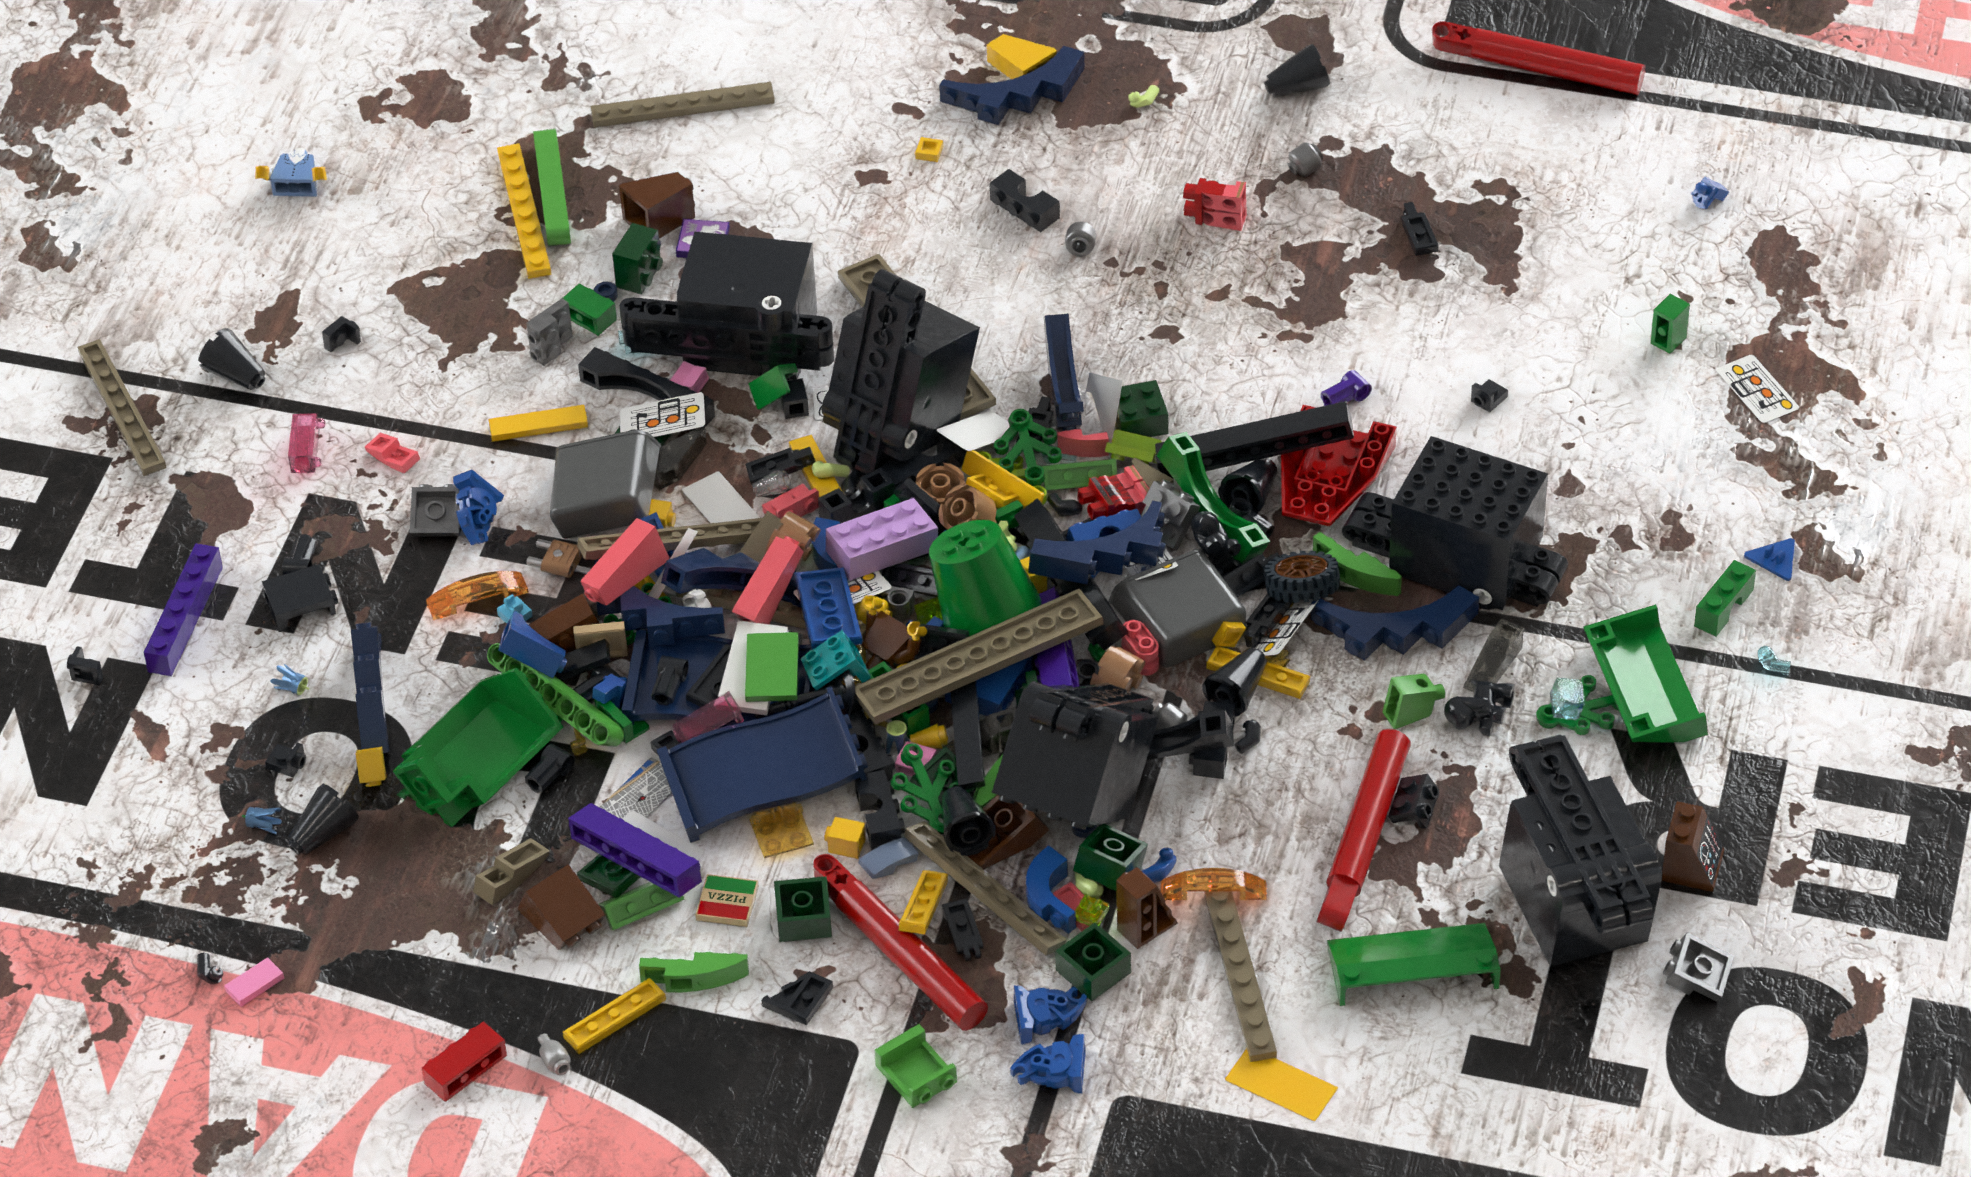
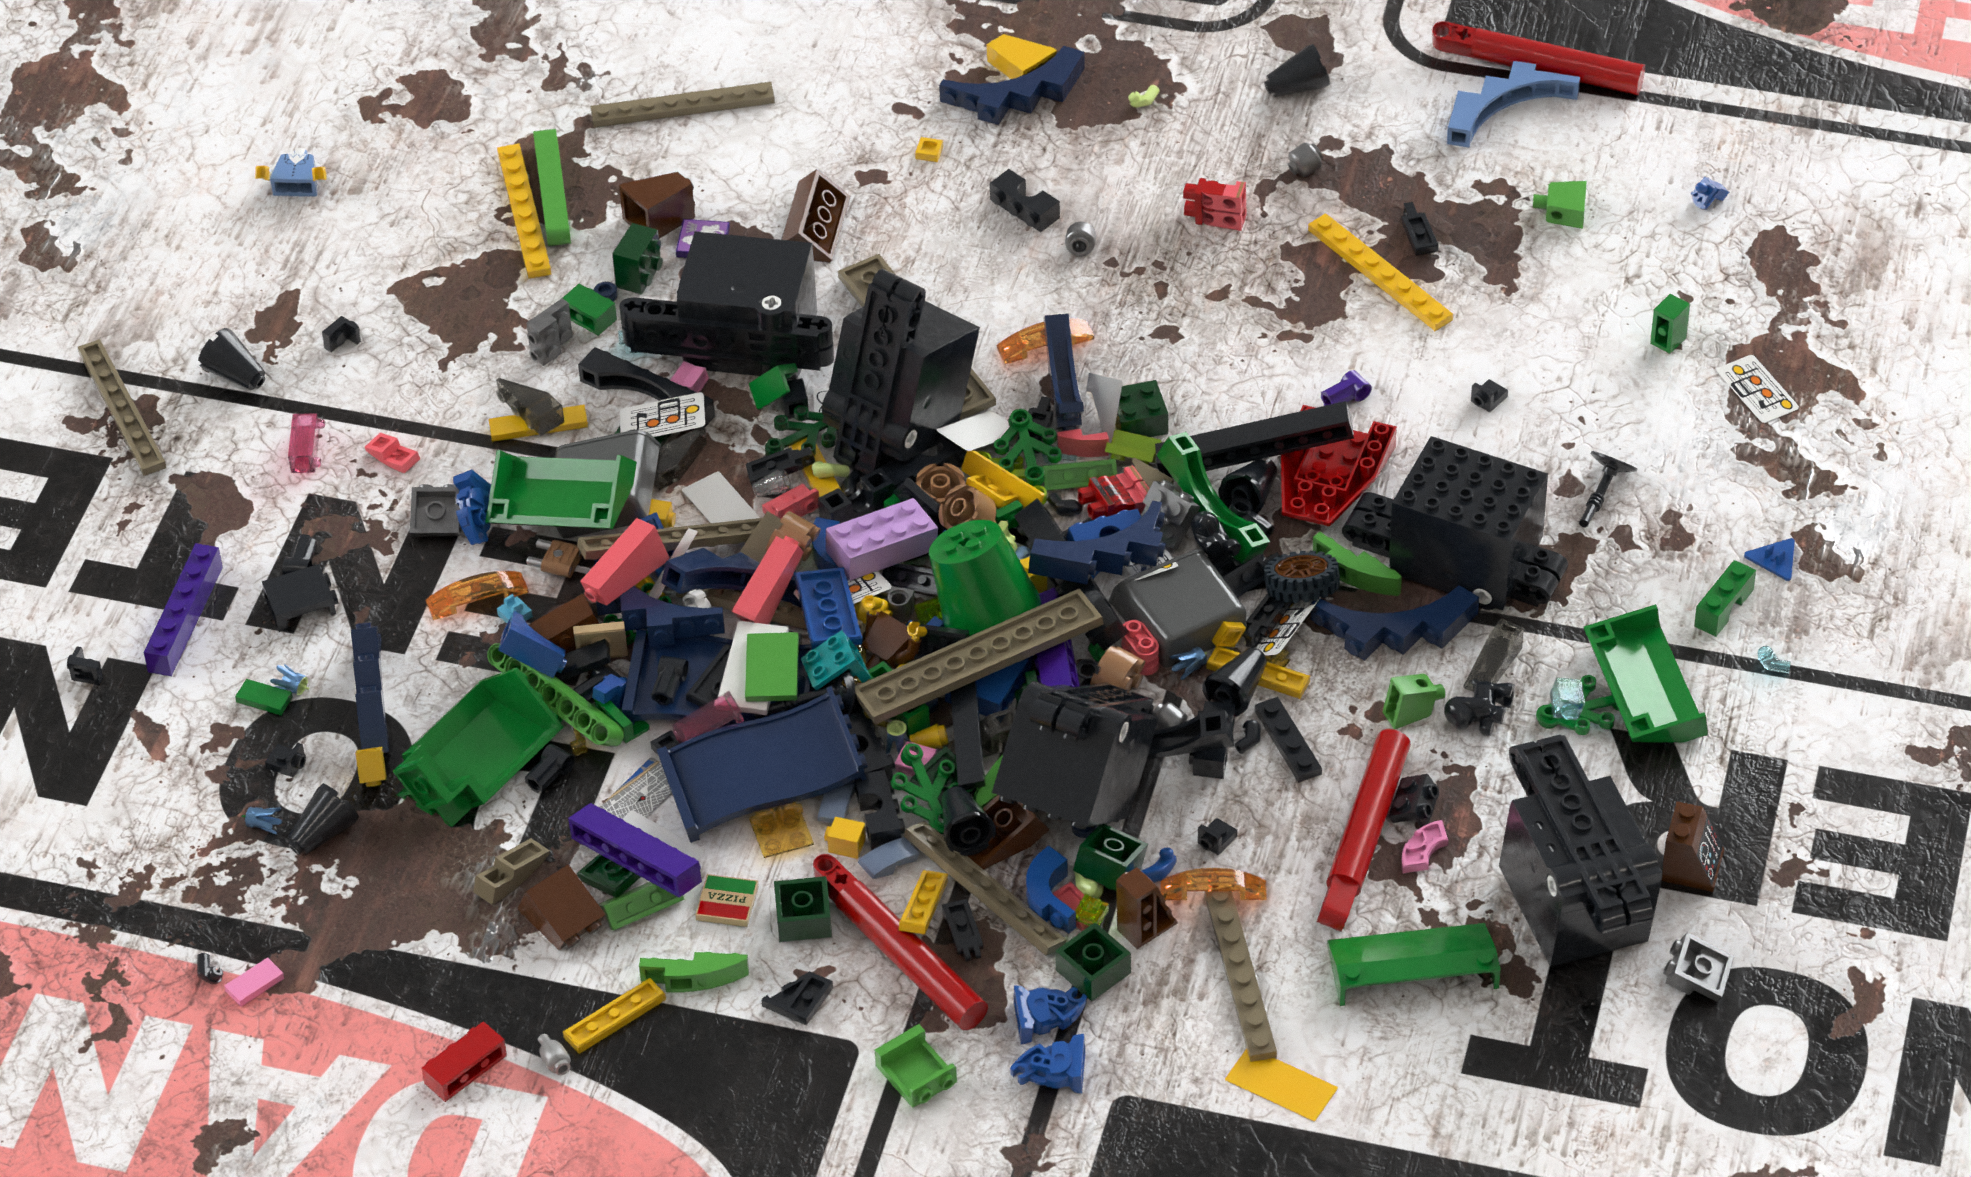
(263, 697): none -> green tile
(533, 405): none -> clear smoke slope
(559, 491): none -> green slope
(804, 430): none -> dark green plant
(817, 215): none -> reddish brown slope
(836, 803): none -> sand blue slope
(1033, 337): none -> clear orange slope
(1192, 660): none -> flat silver piece
(1216, 836): none -> black bracket
(1288, 739): none -> black plate
(1380, 272): none -> yellow plate
(1421, 846): none -> bright pink tile
(1498, 93): none -> medium blue arch
(1563, 203): none -> bright green torso
(1611, 468): none -> black dish

